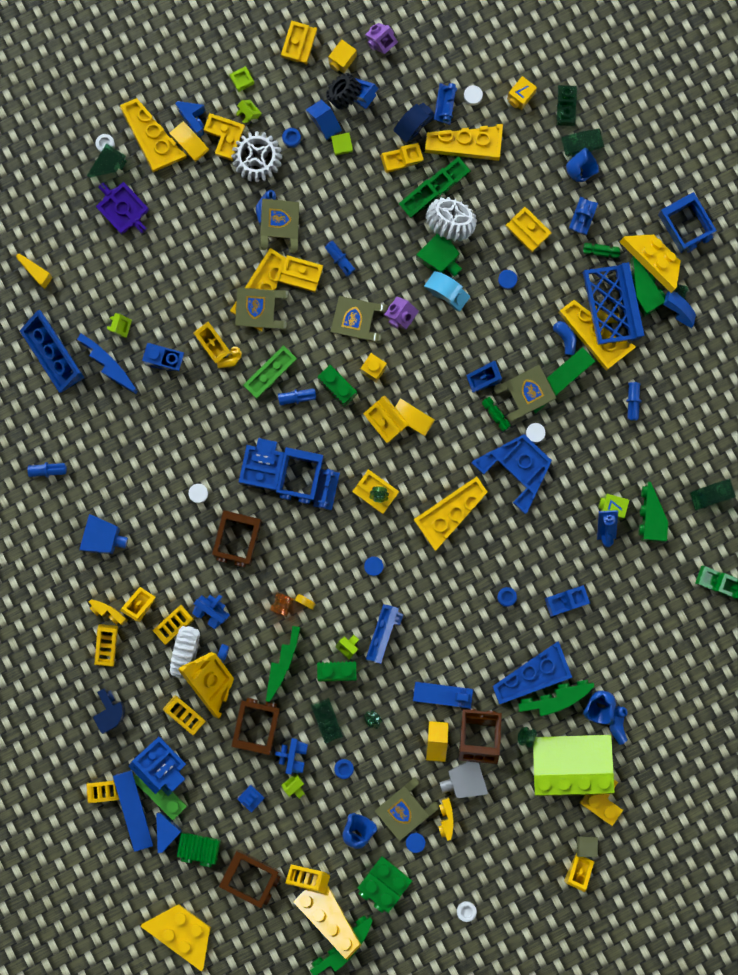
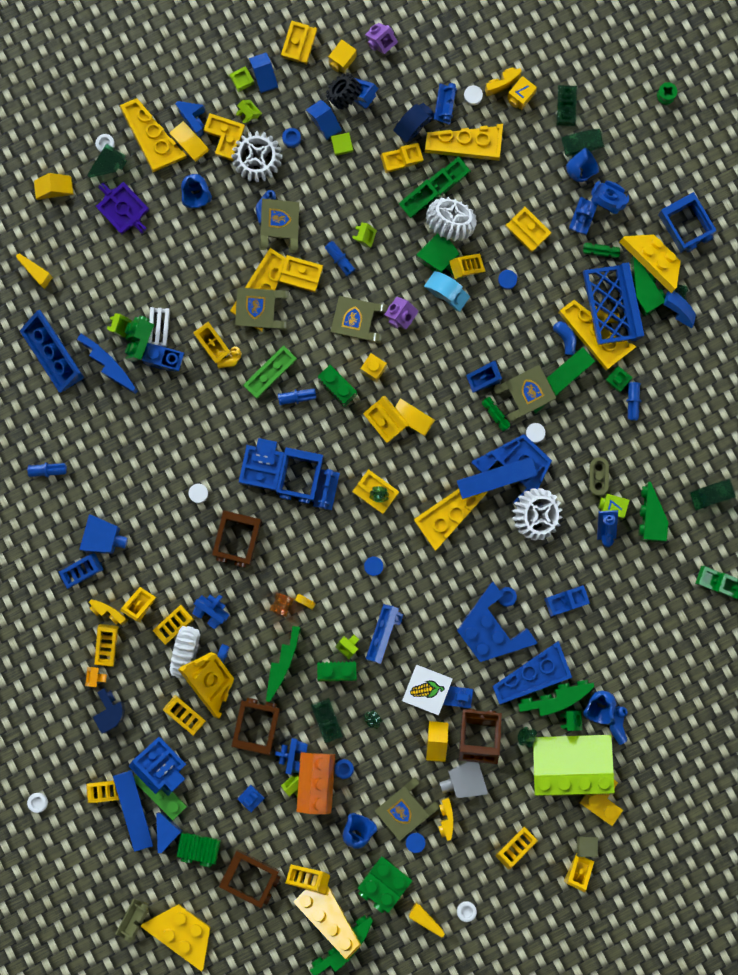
(37, 802): none -> white tile
(53, 186): none -> yellow slope
(93, 677): none -> light orange tile
(94, 561): none -> blue slope
(133, 916): none -> olive hinge
(139, 333): none -> green plate
(166, 325): none -> white tile
(191, 183): none -> blue hair
(263, 72): none -> blue slope
(315, 783): none -> orange slope
(365, 235): none -> lime tile
(420, 916): none -> yellow slope
(427, 689): none -> white tile
(458, 269): none -> yellow slope
(485, 634): none -> blue wing
(497, 477): none -> blue slope
(504, 860): none -> yellow slope
(508, 78): none -> yellow slope
(546, 512): none -> white gear
(574, 720): none -> green tile
(600, 477): none -> olive plate
(609, 196): none -> blue plate
(618, 379): none -> green tile
(667, 97): none -> green wheel

